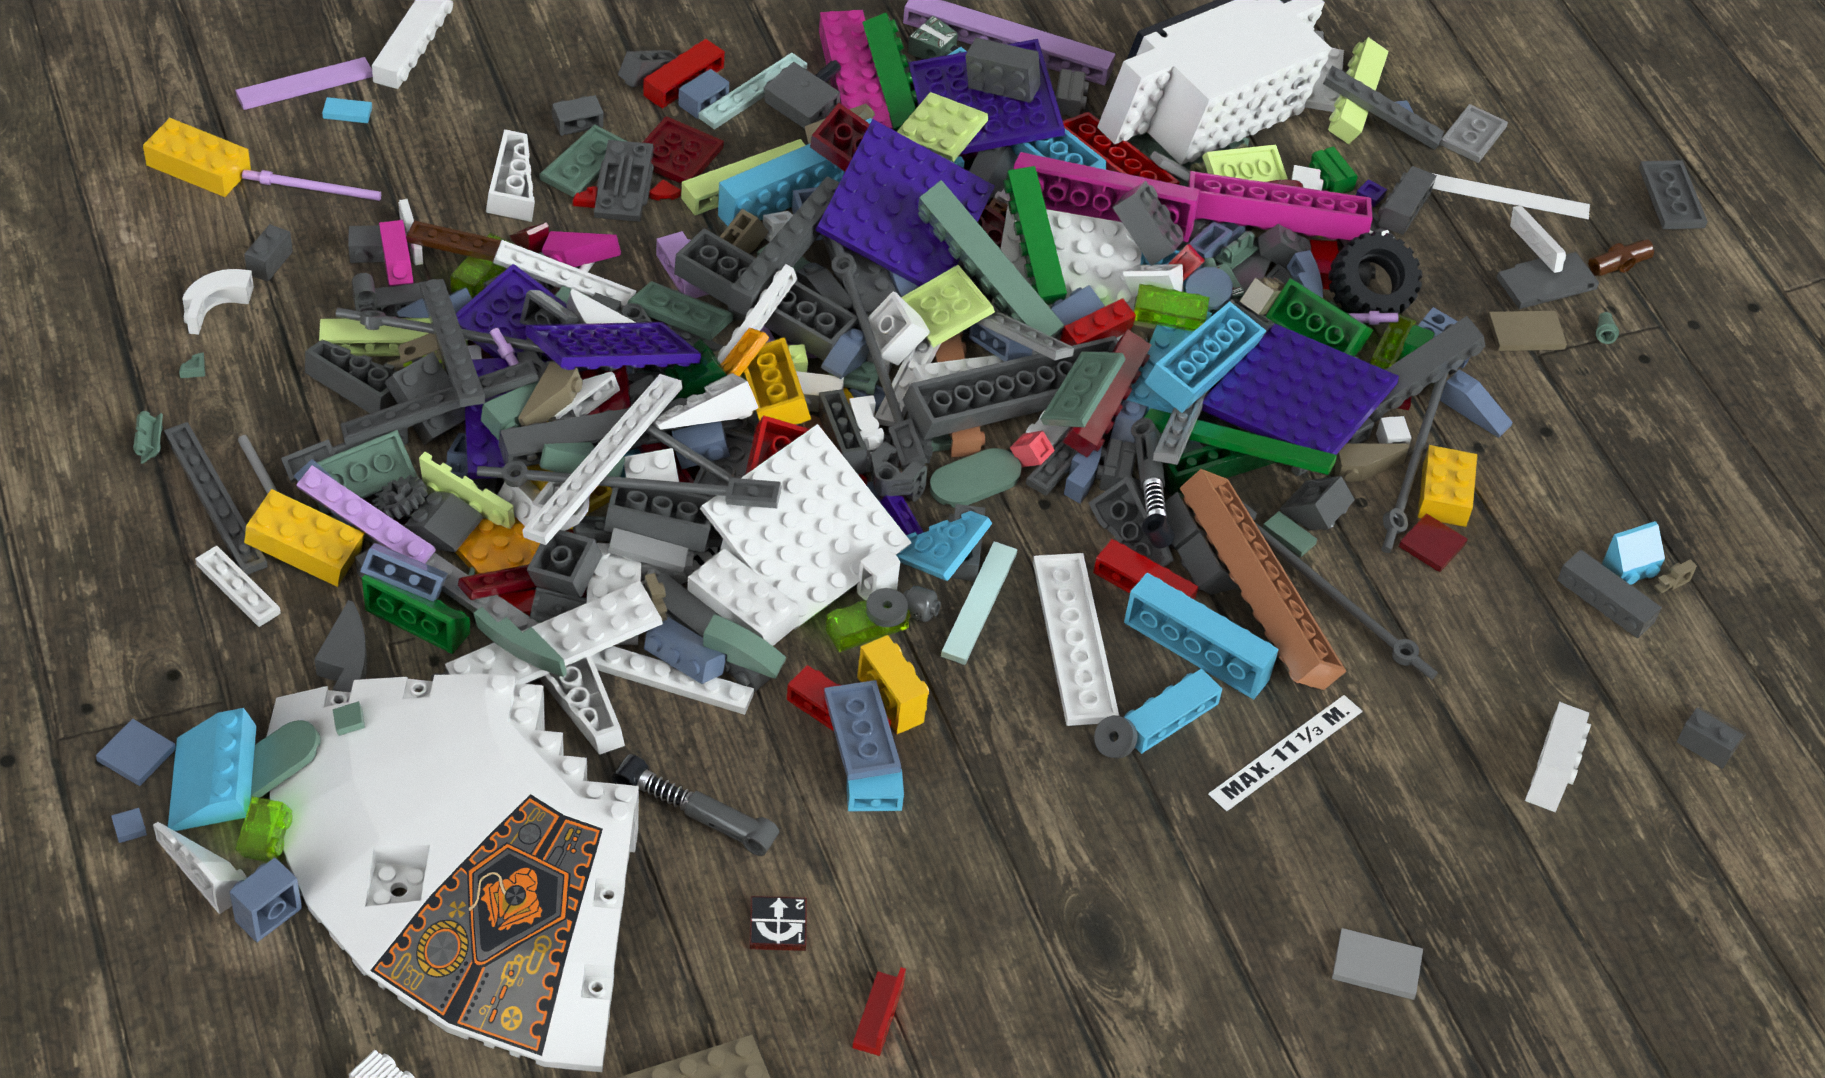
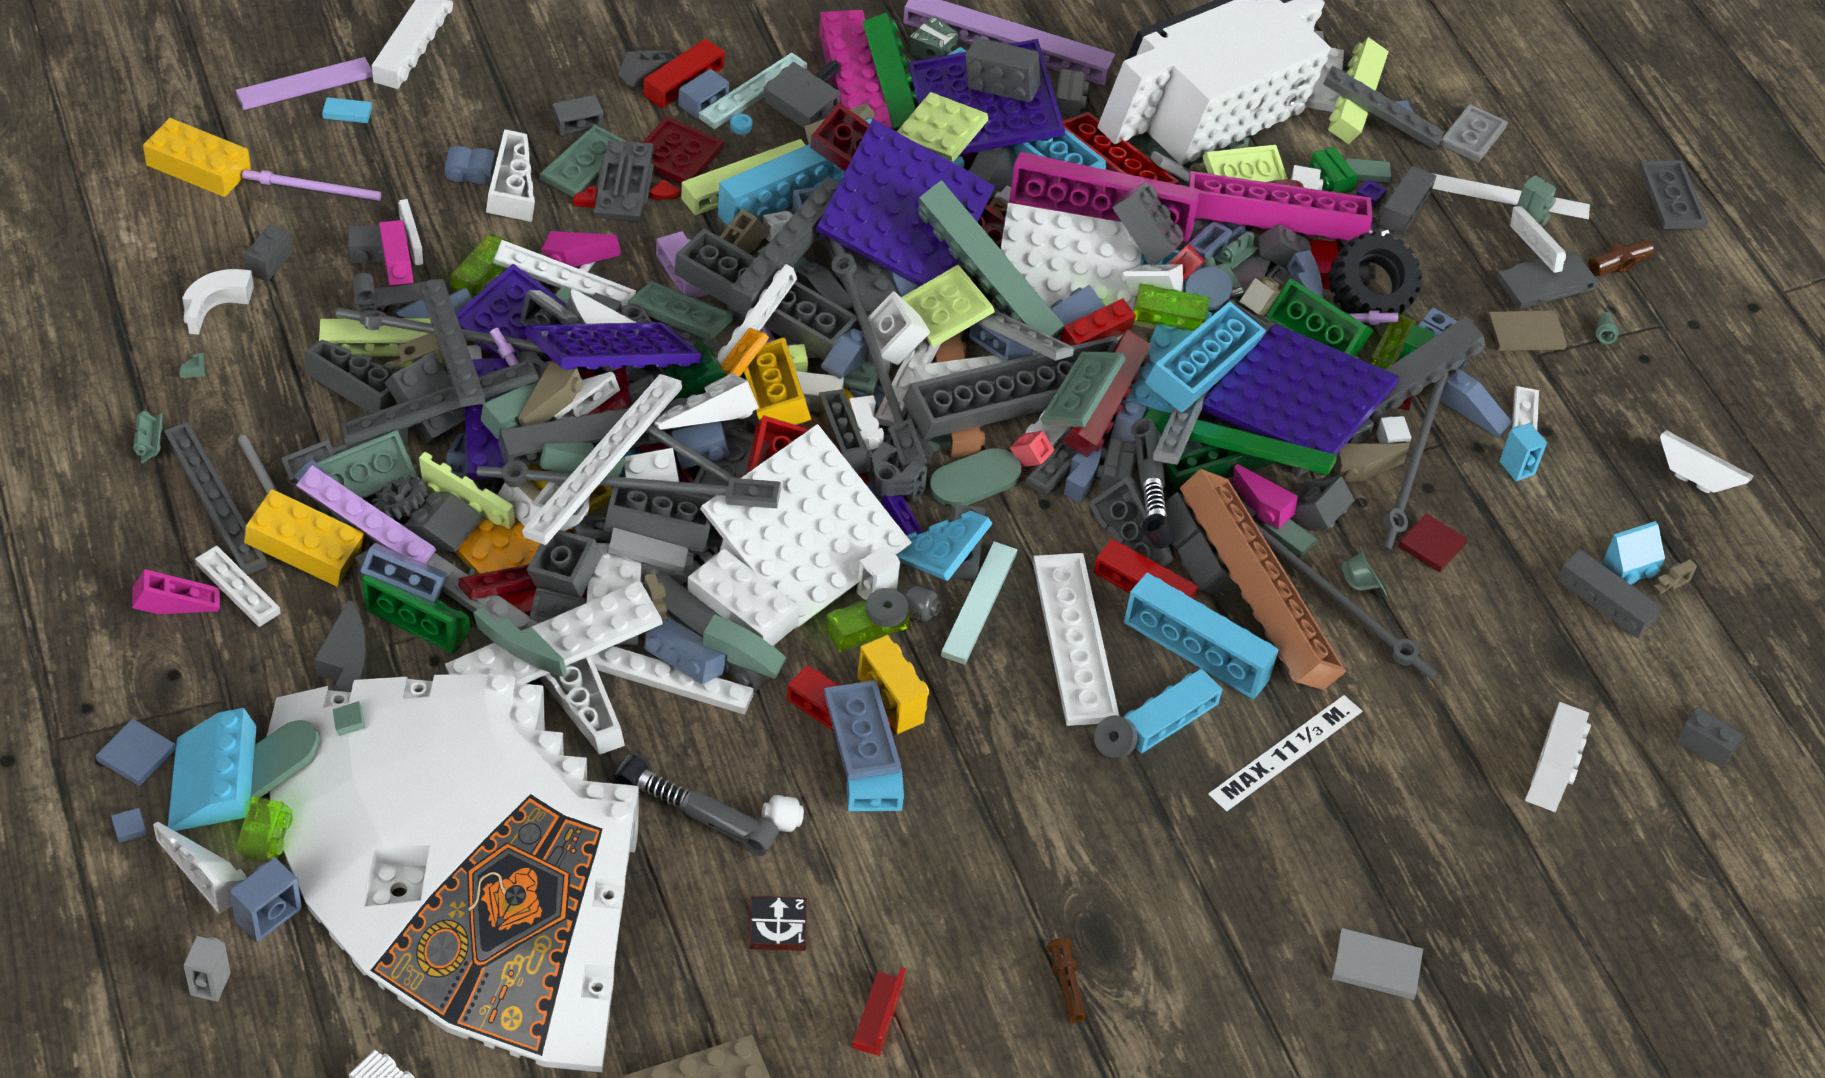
(170, 595): none -> dark pink slope
(207, 968): none -> light grey brick
(453, 241): reddish brown tile -> none
(470, 165): none -> sand blue brick
(532, 237): dark red slope -> none
(741, 124): none -> medium azure tile
(784, 812): none -> white head
(1035, 234): green brick -> none
(1065, 969): none -> reddish brown pin
(1270, 502): none -> dark pink slope
(1360, 574): none -> sand green piece
(1373, 170): none -> sand green tile
(1447, 485): yellow brick -> none
(1522, 451): none -> medium azure brick
(1525, 407): none -> white tile
(1537, 199): none -> sand green brick
(1700, 466): none -> white wedge

